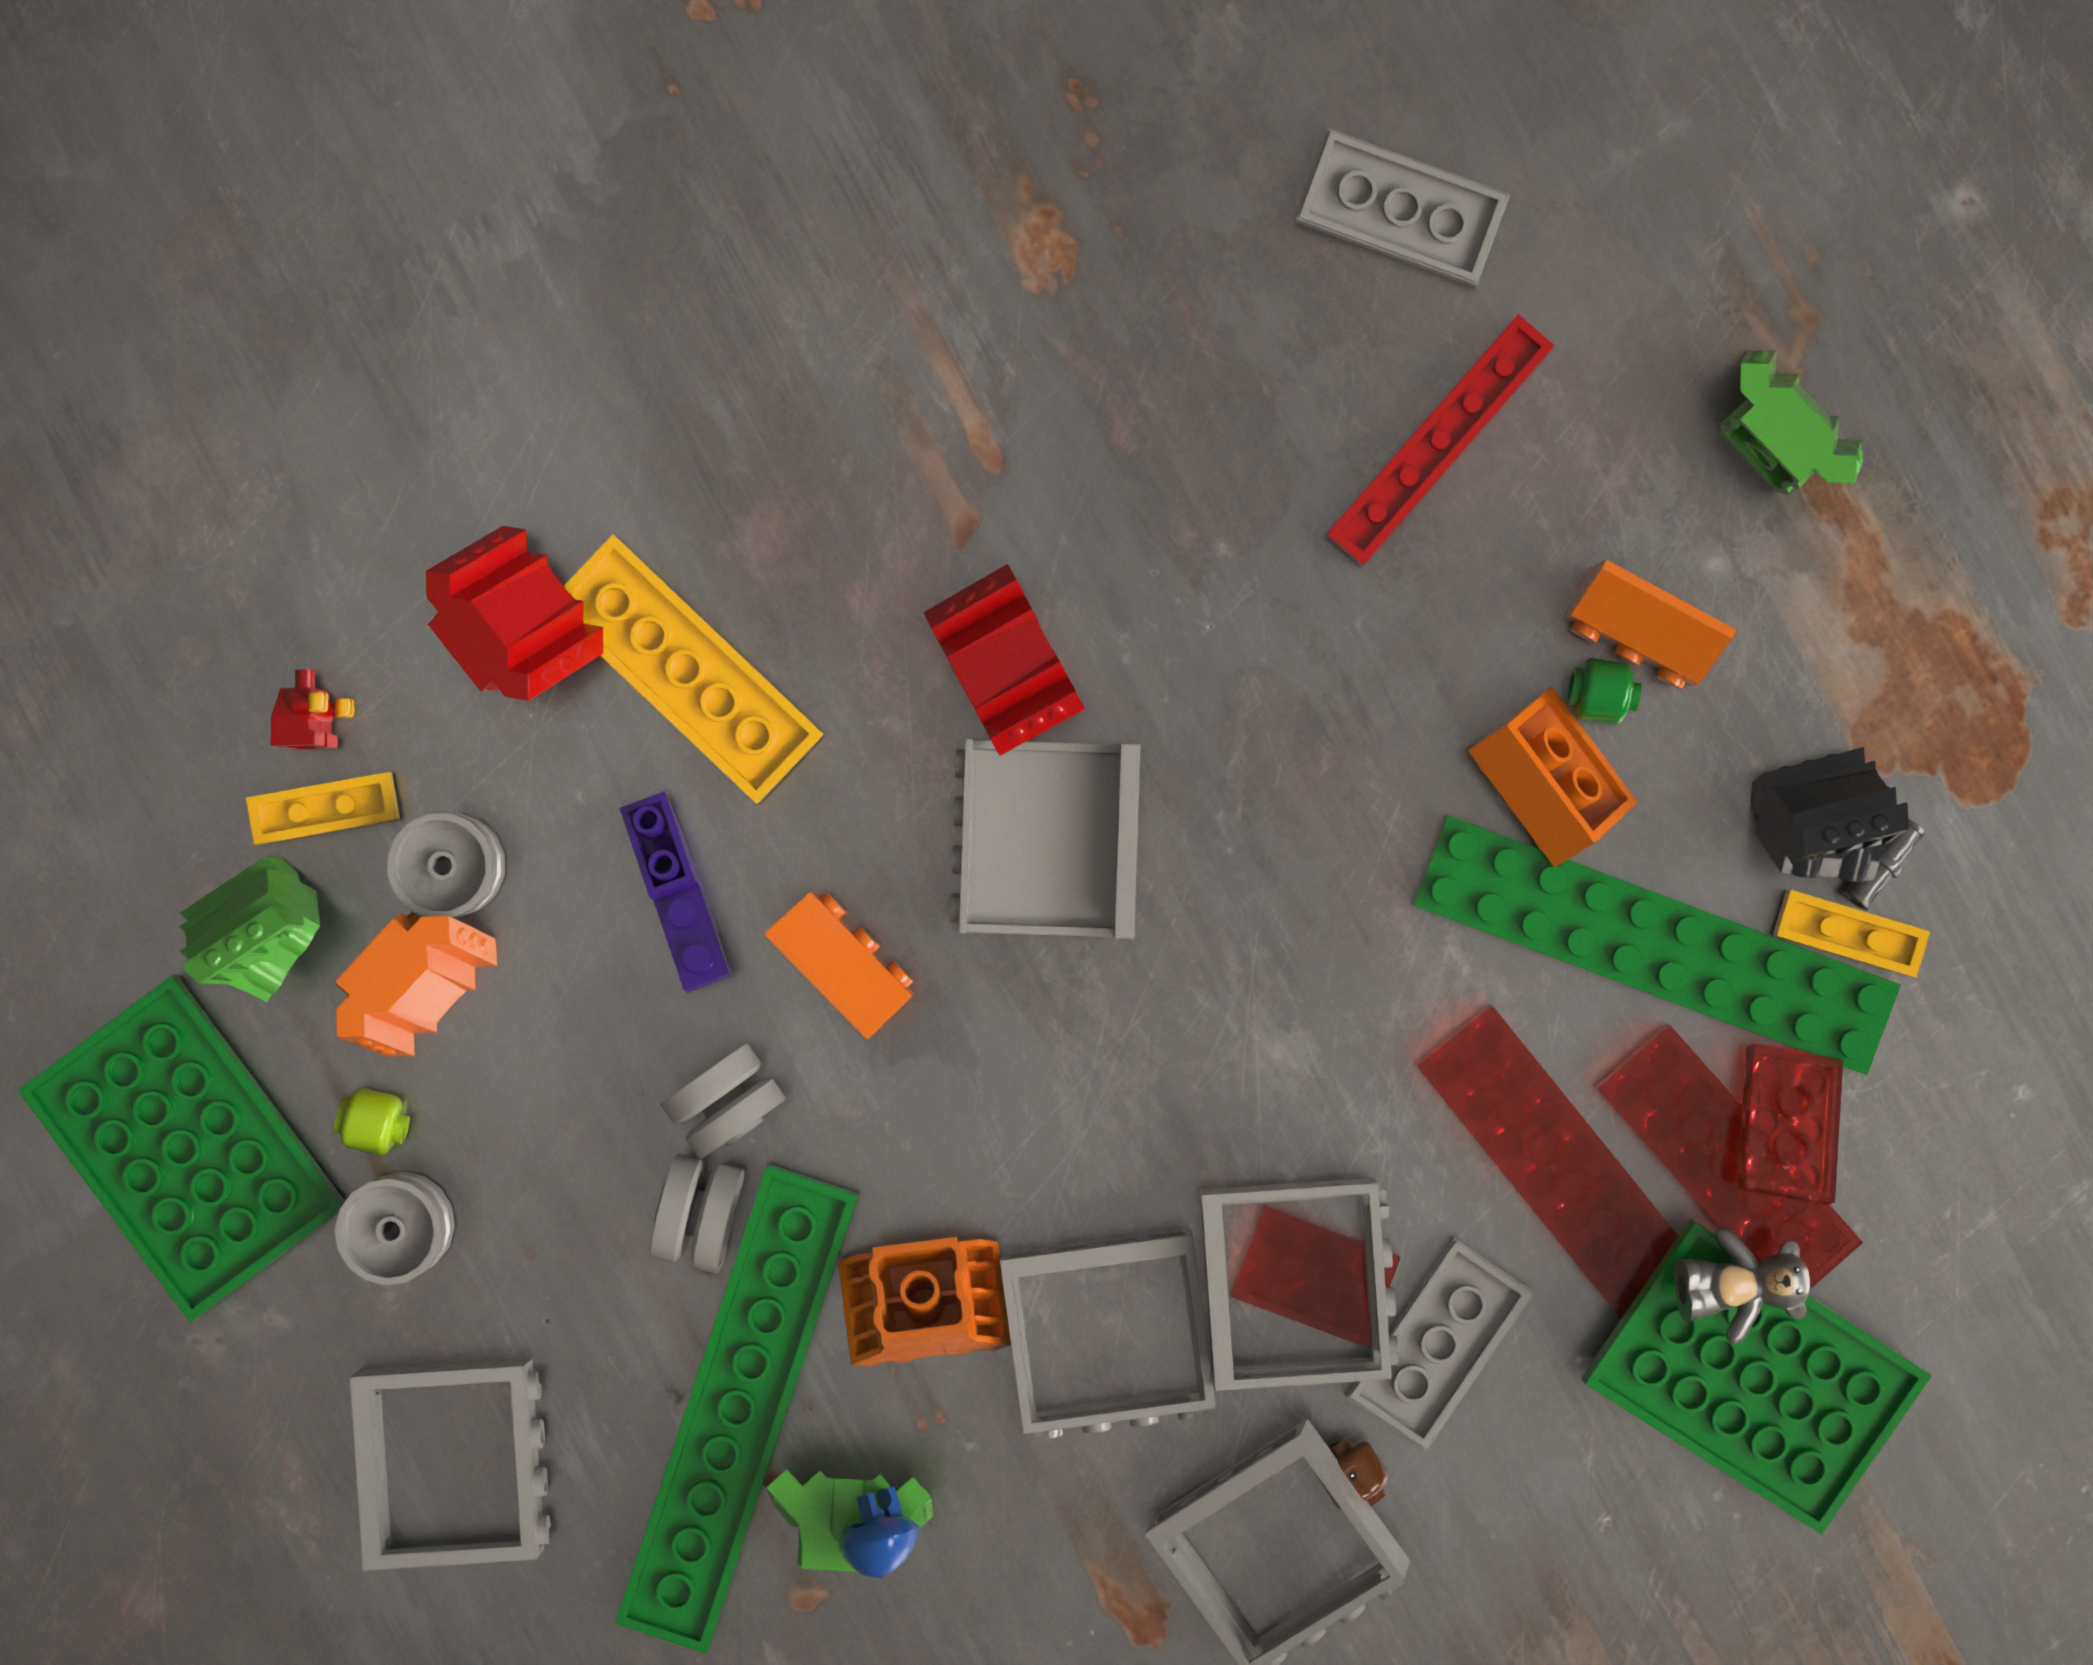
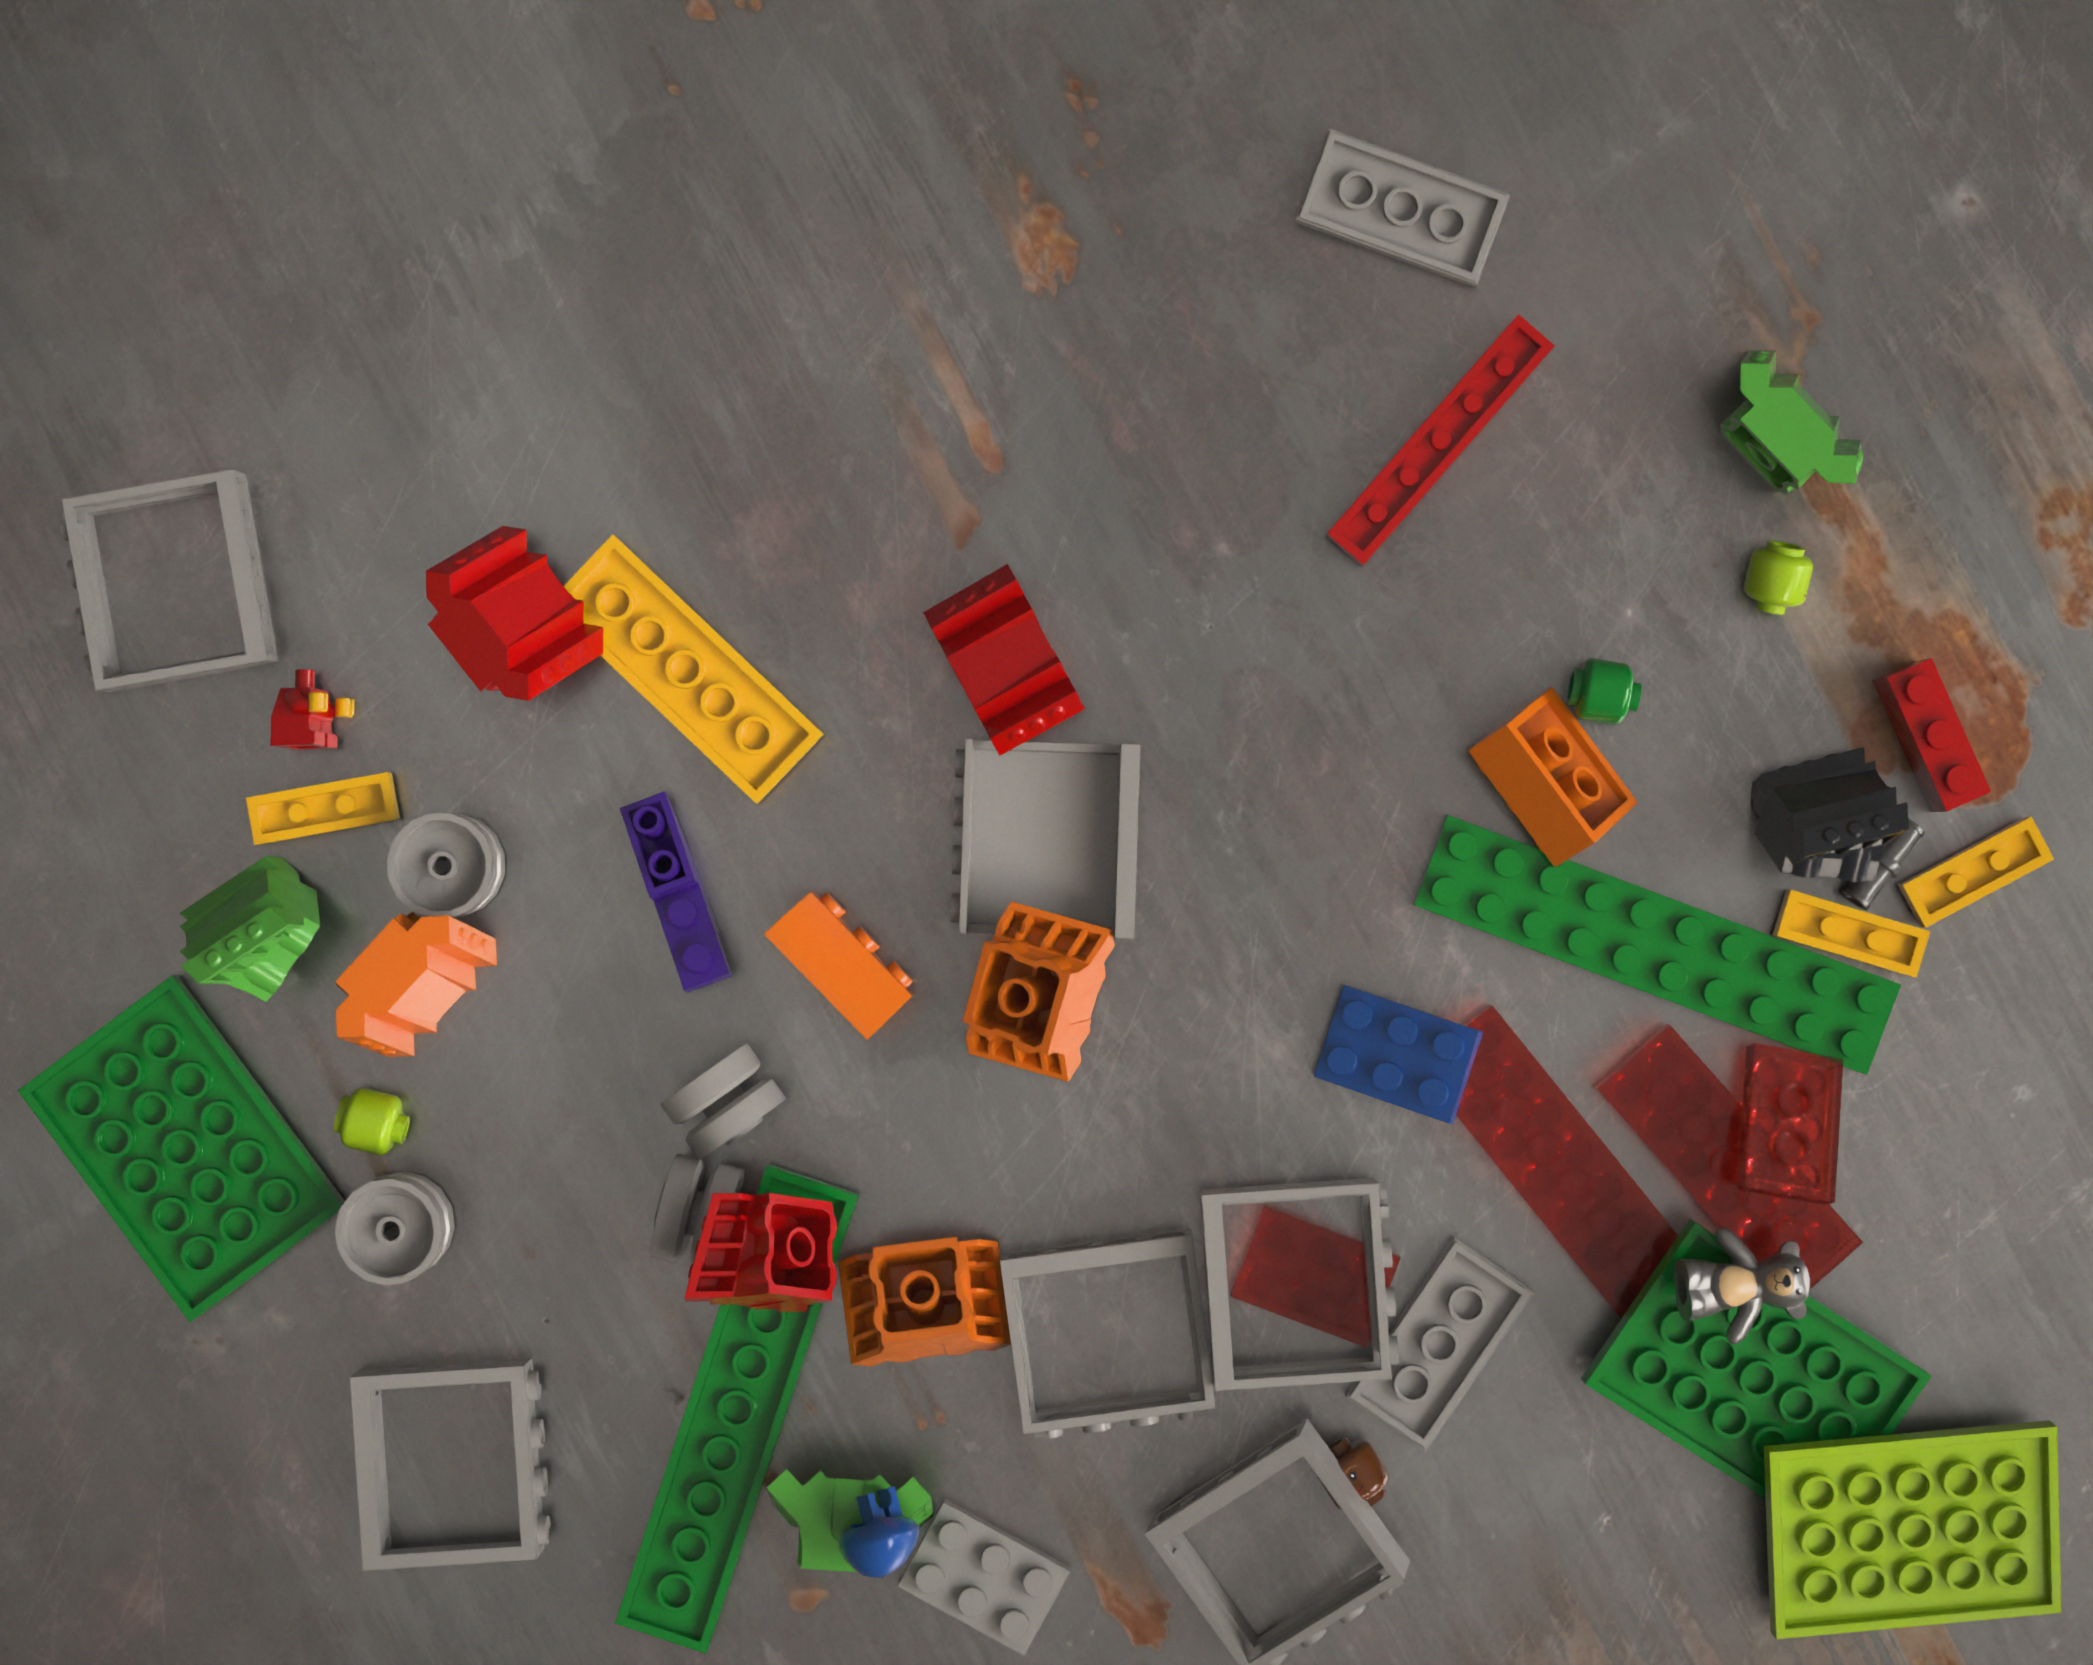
(87, 577): none -> light grey window
(764, 1252): none -> red slope
(984, 1577): none -> light grey plate
(1036, 991): none -> orange slope
(1398, 1054): none -> blue plate
(1647, 625): orange slope -> none
(1778, 576): none -> lime head
(1913, 1529): none -> lime plate
(1931, 736): none -> red brick
(1976, 872): none -> yellow plate

